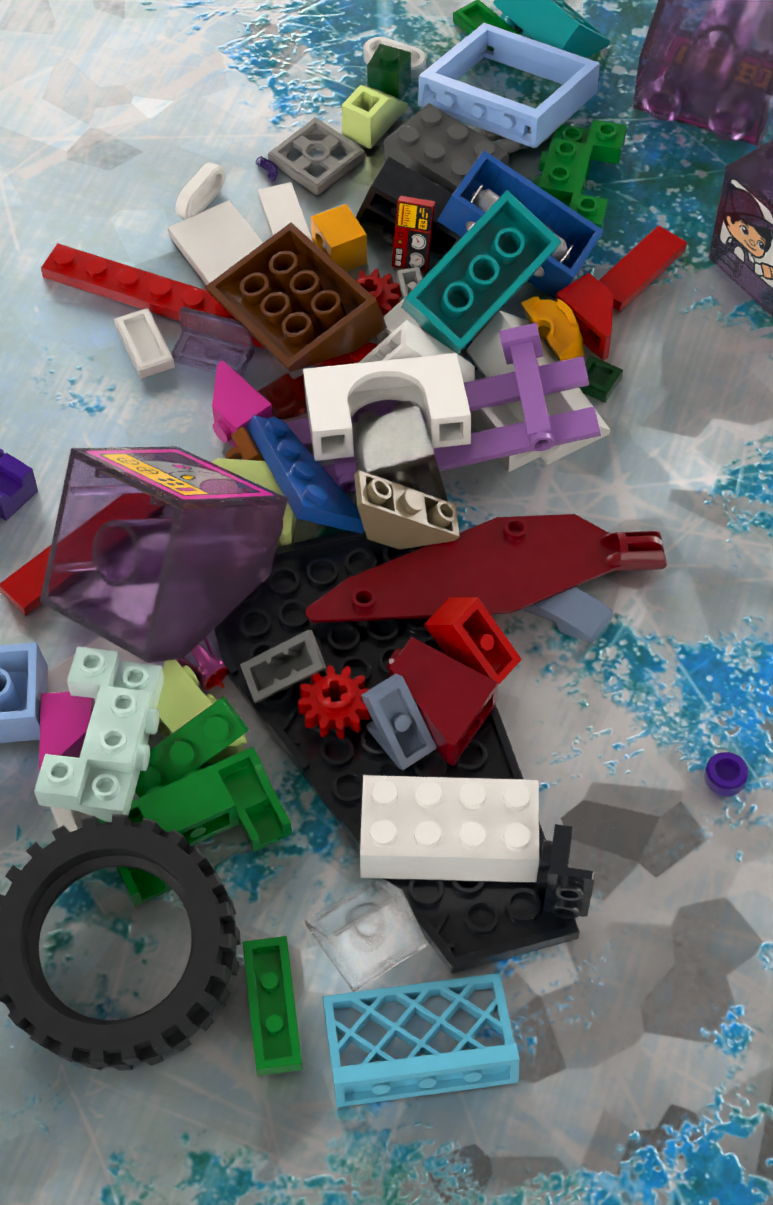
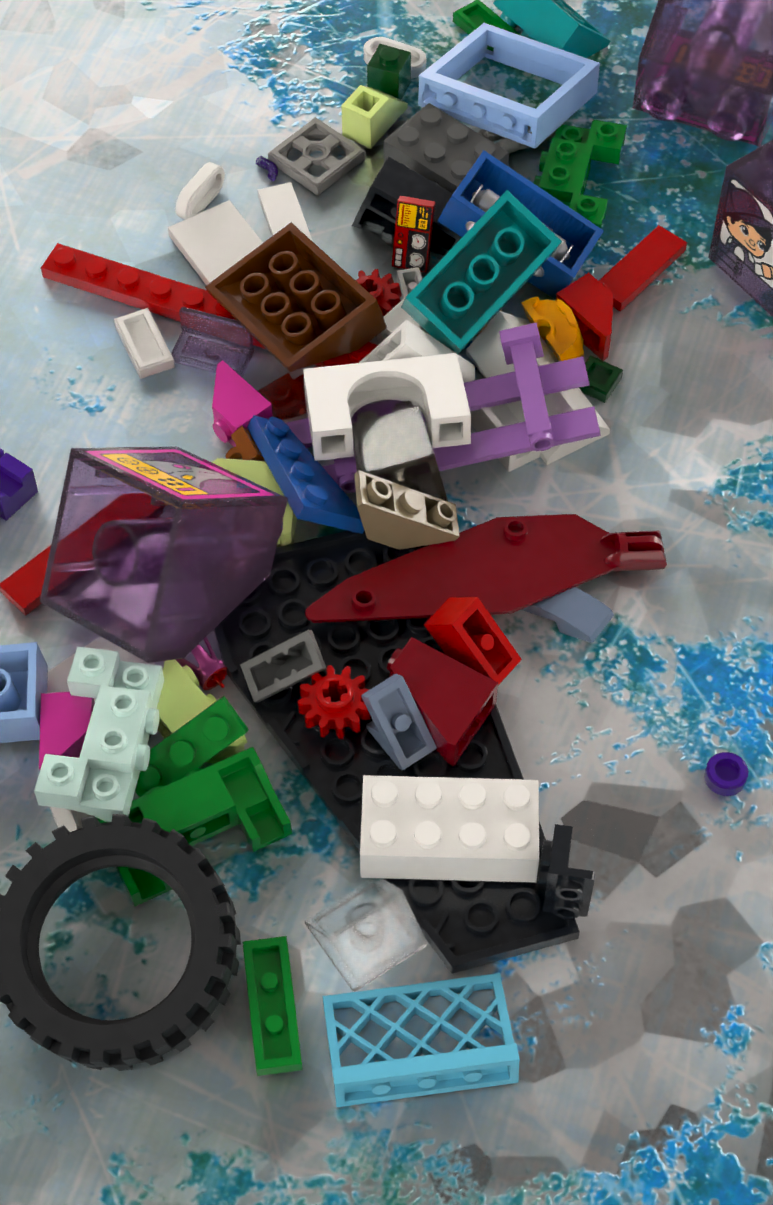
(340, 237): light orange piece -> none

